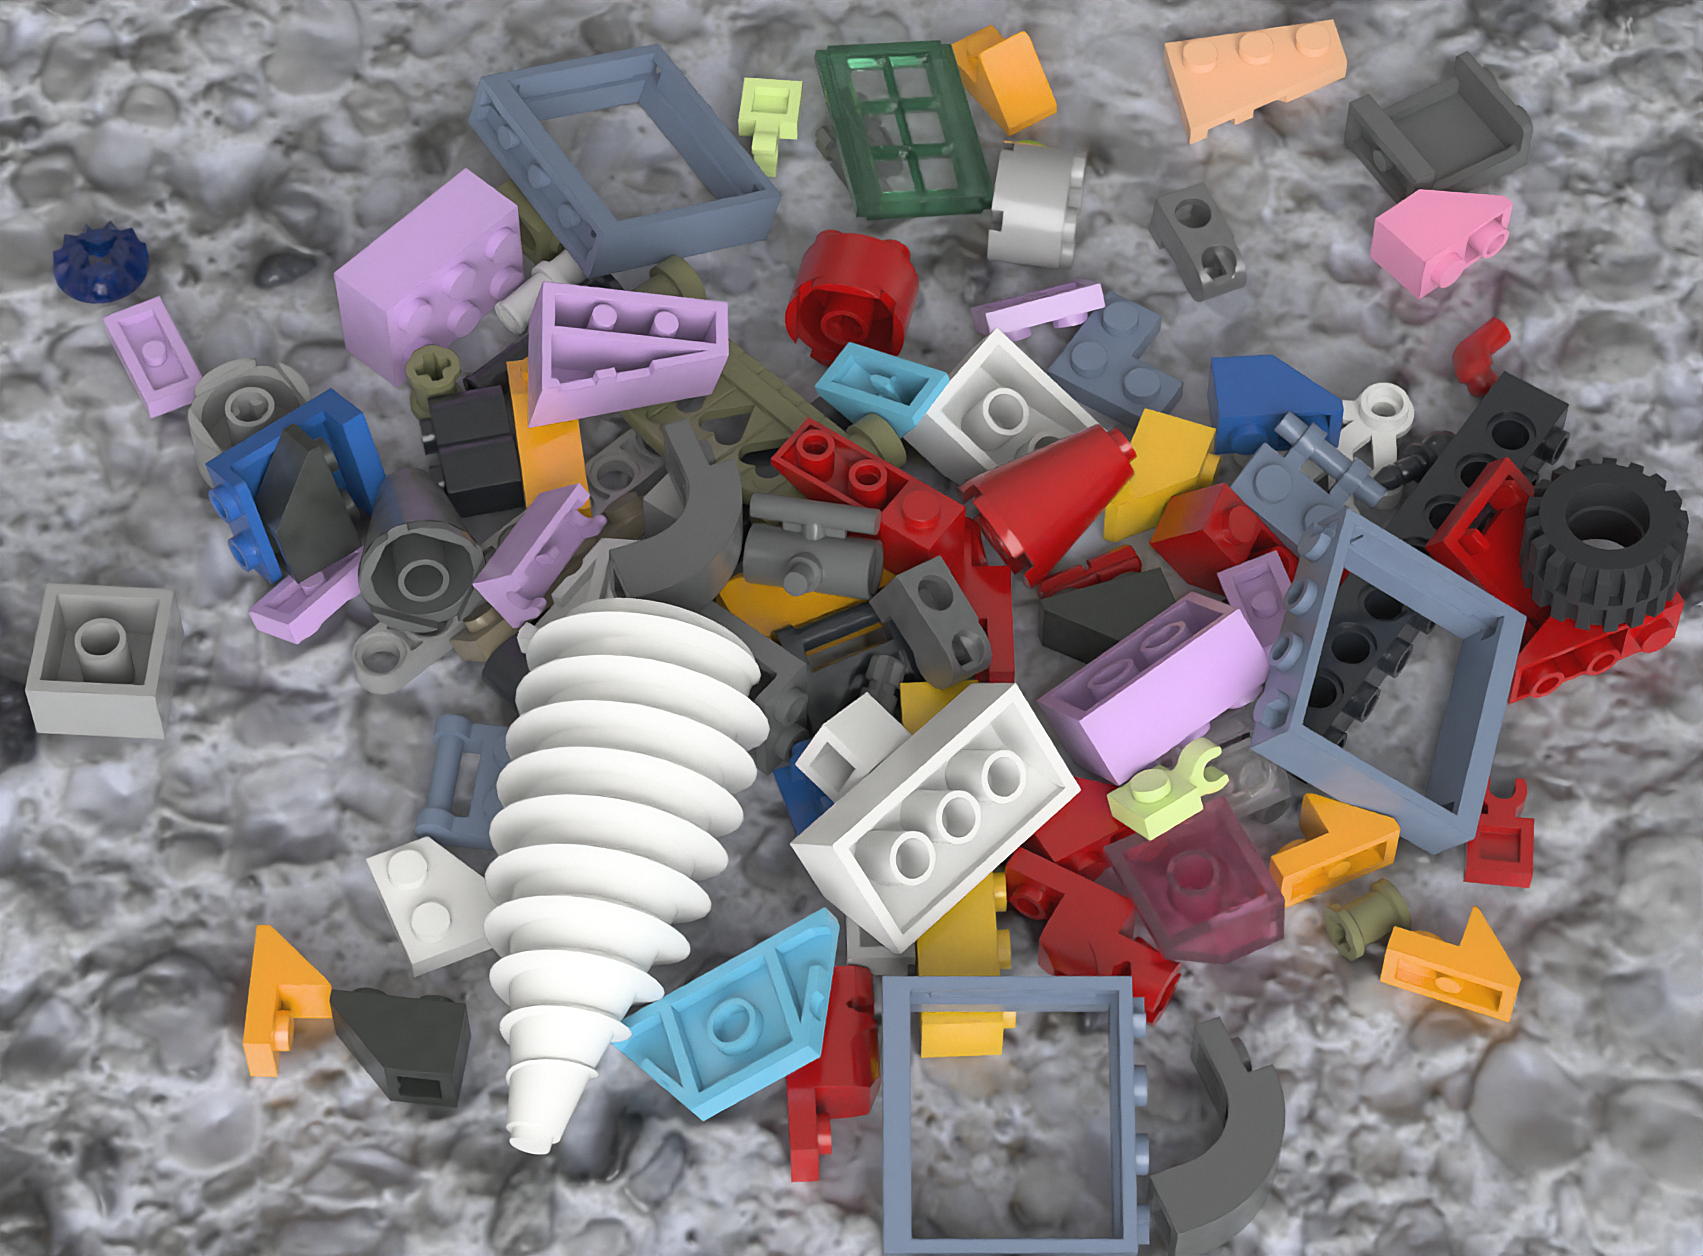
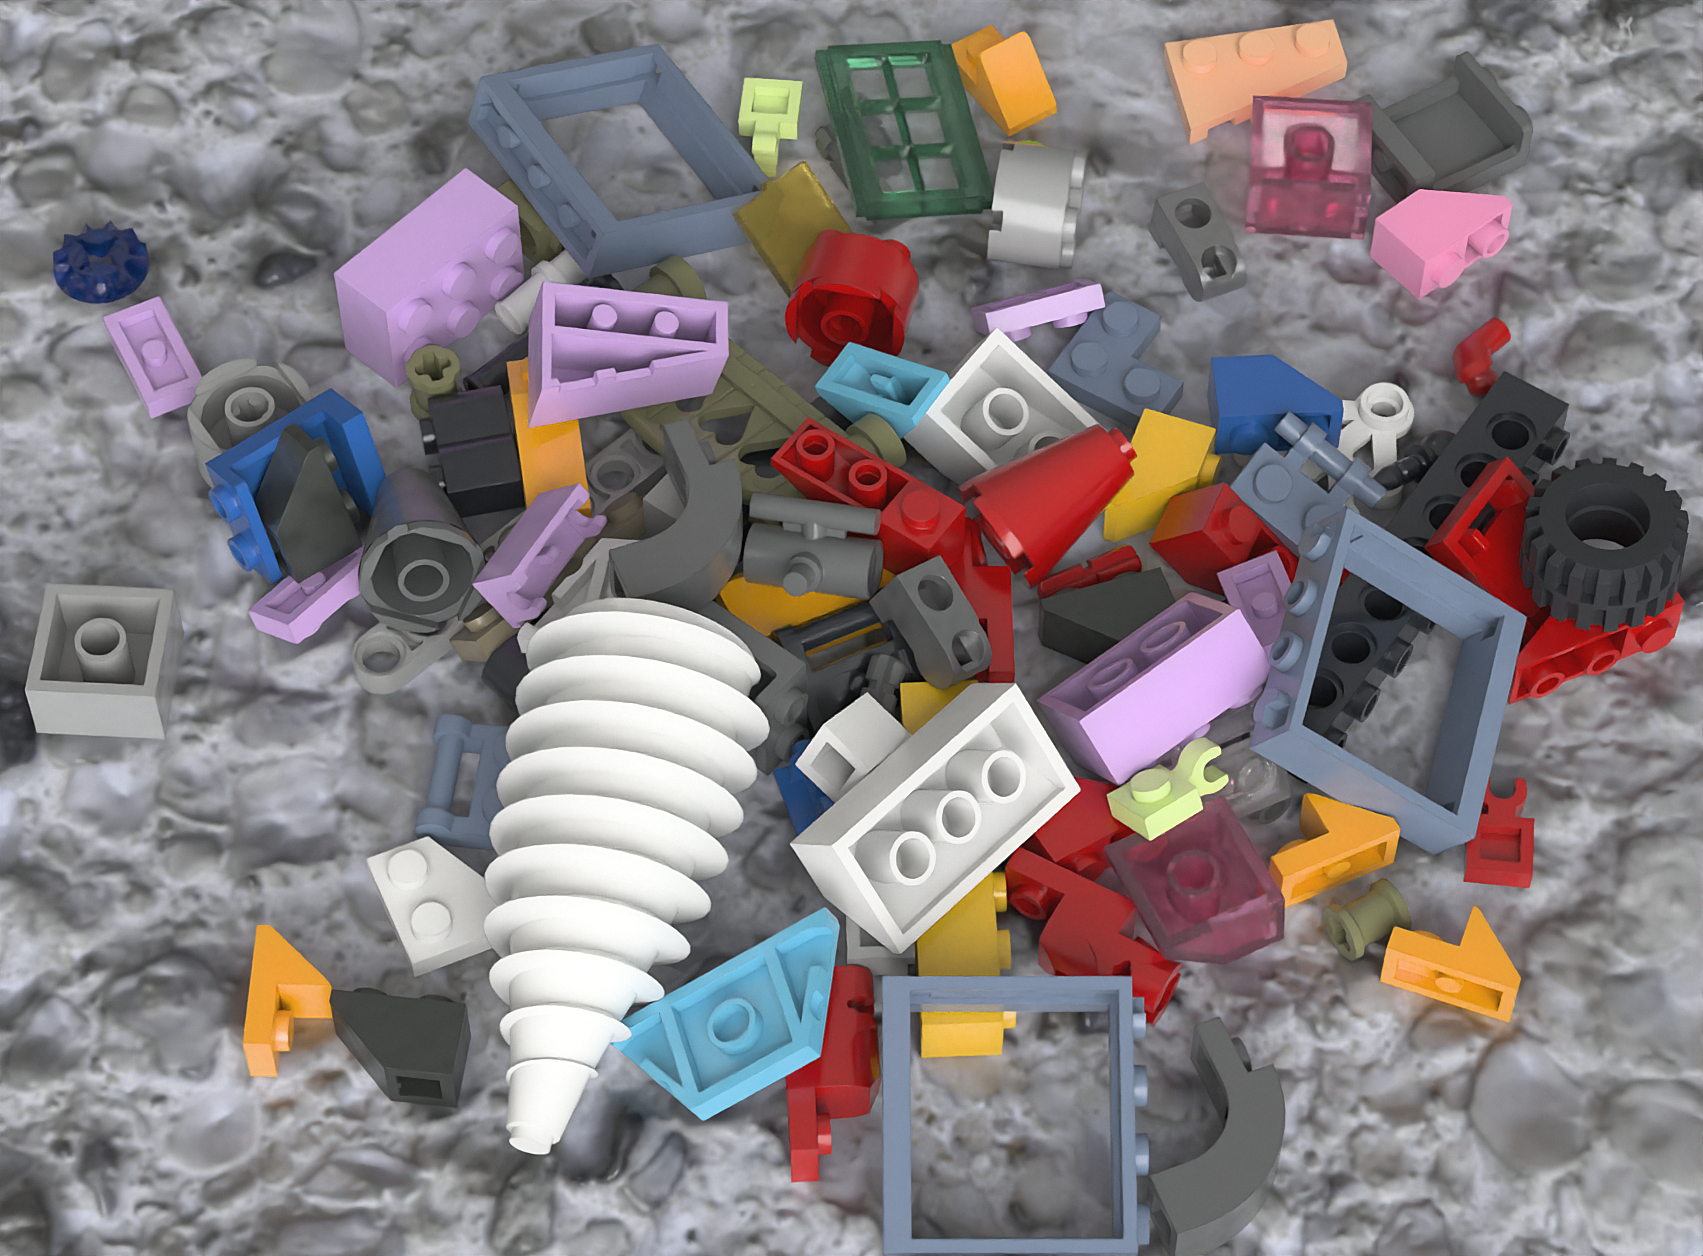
(787, 219): none -> clear yellow piece
(1308, 167): none -> clear pink slope

